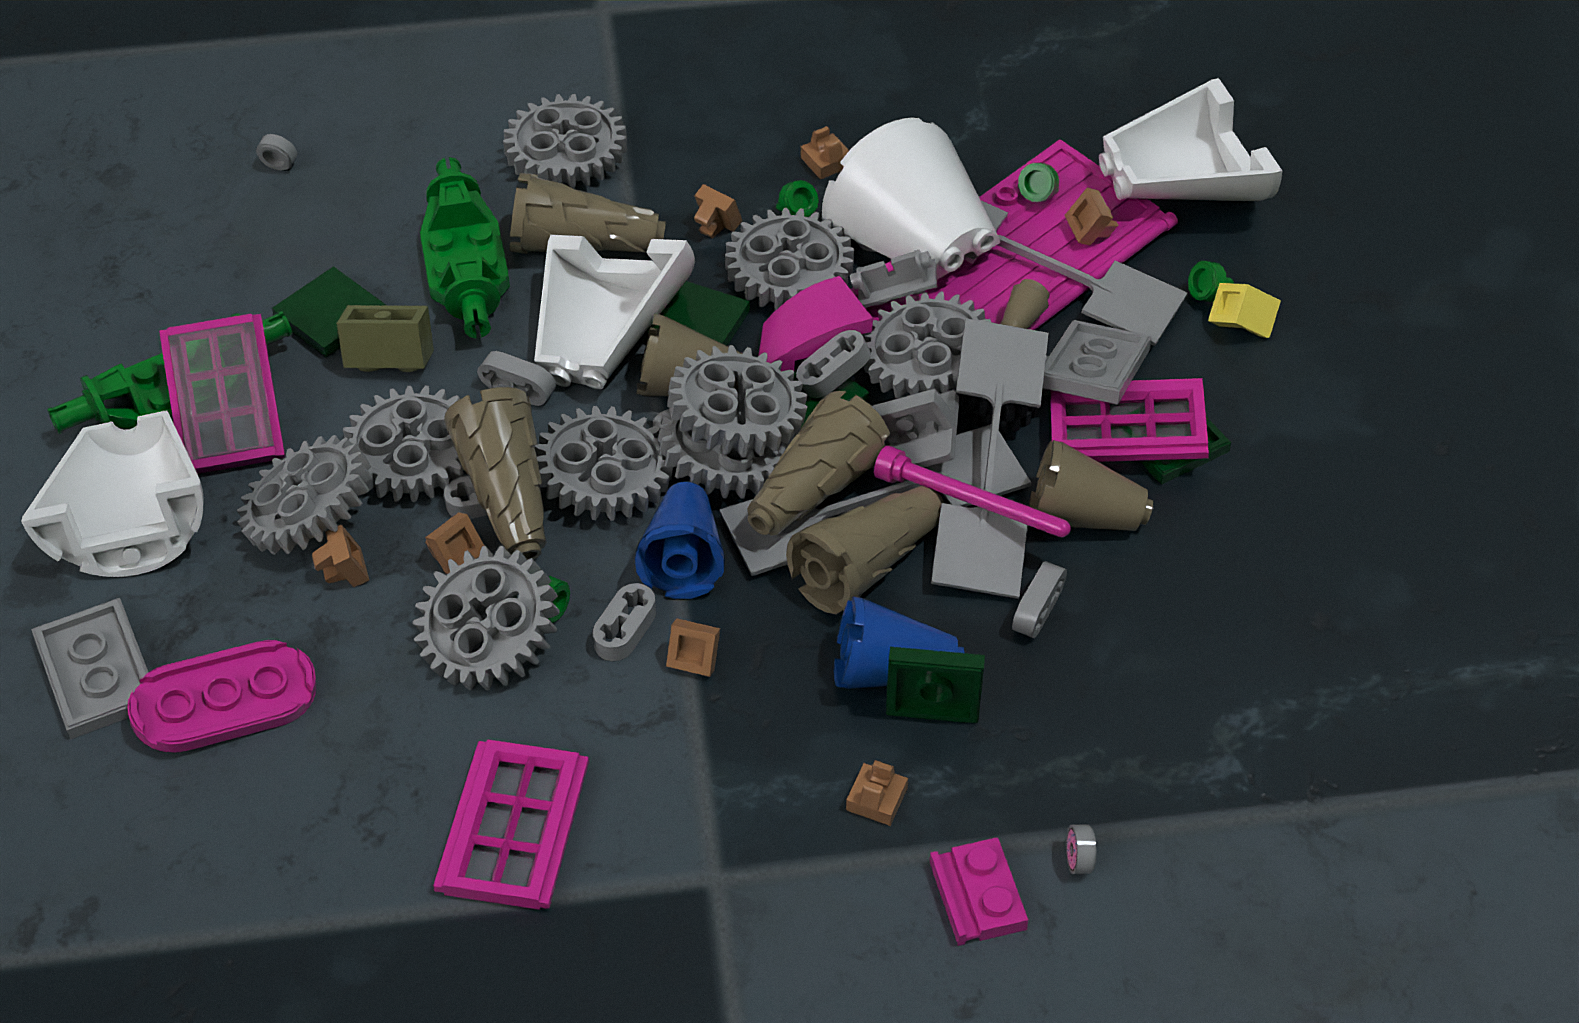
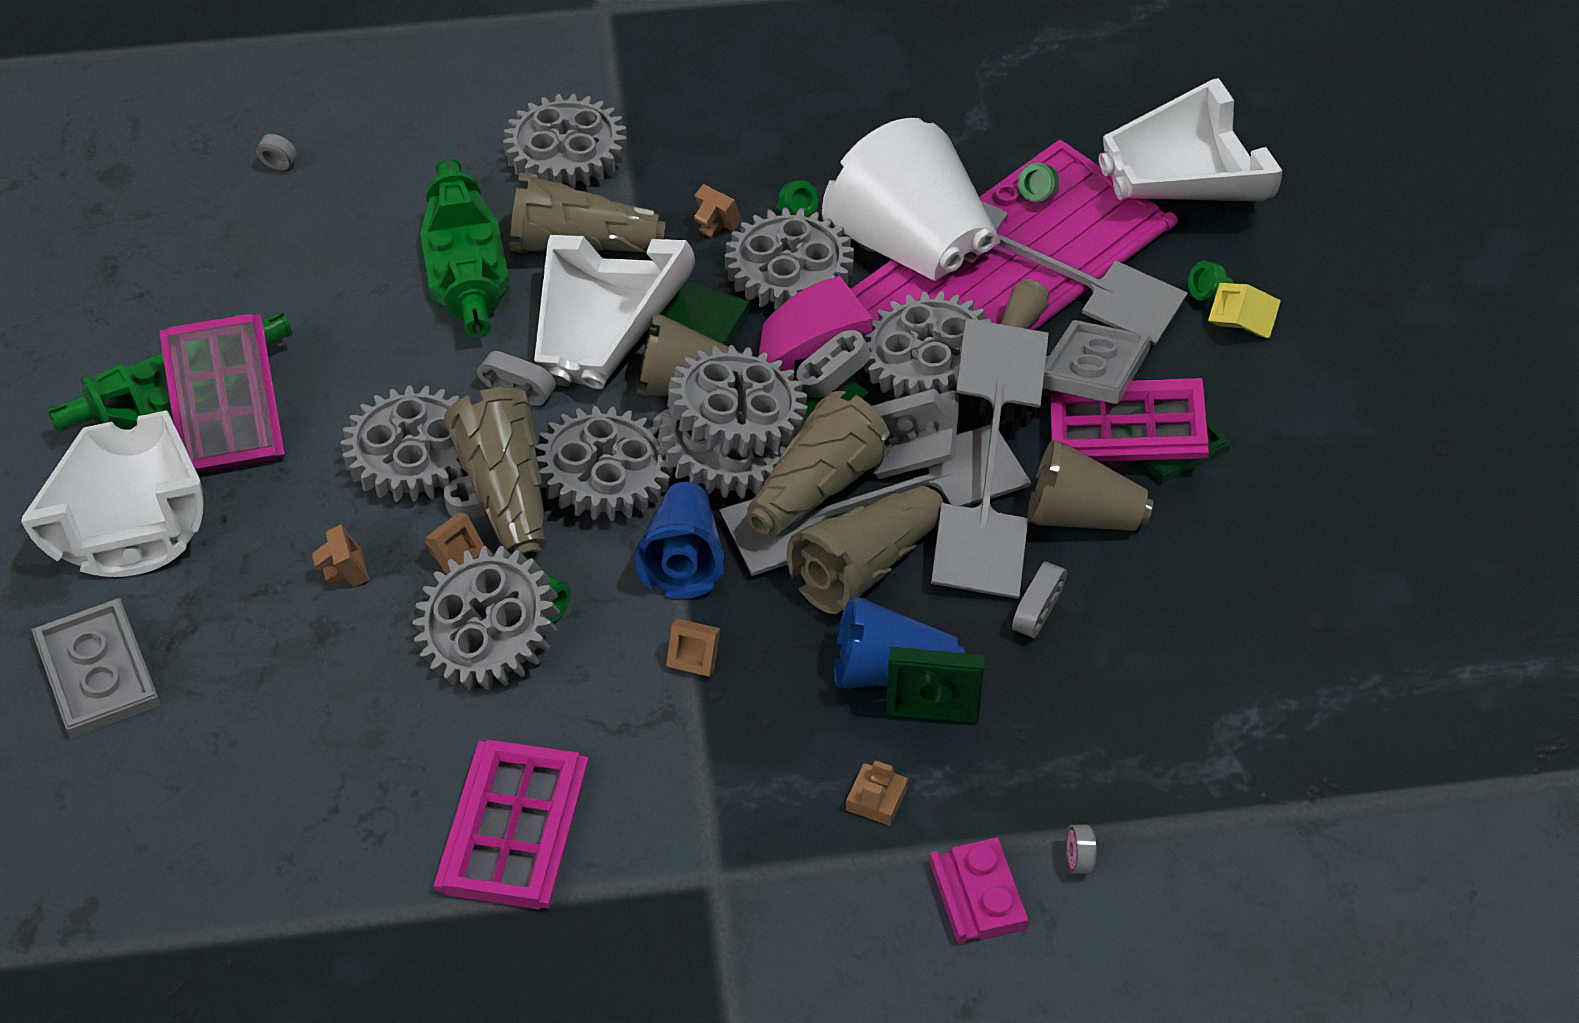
(222, 696): dark pink tile -> none
(304, 494): light grey gear -> none
(319, 305): dark green tile -> none
(385, 337): olive brick -> none
(617, 617): light grey beam -> none
(824, 153): medium nougat tile -> none
(894, 466): dark pink piece -> none
(911, 275): light grey hinge -> none
(1090, 217): medium nougat tile -> none

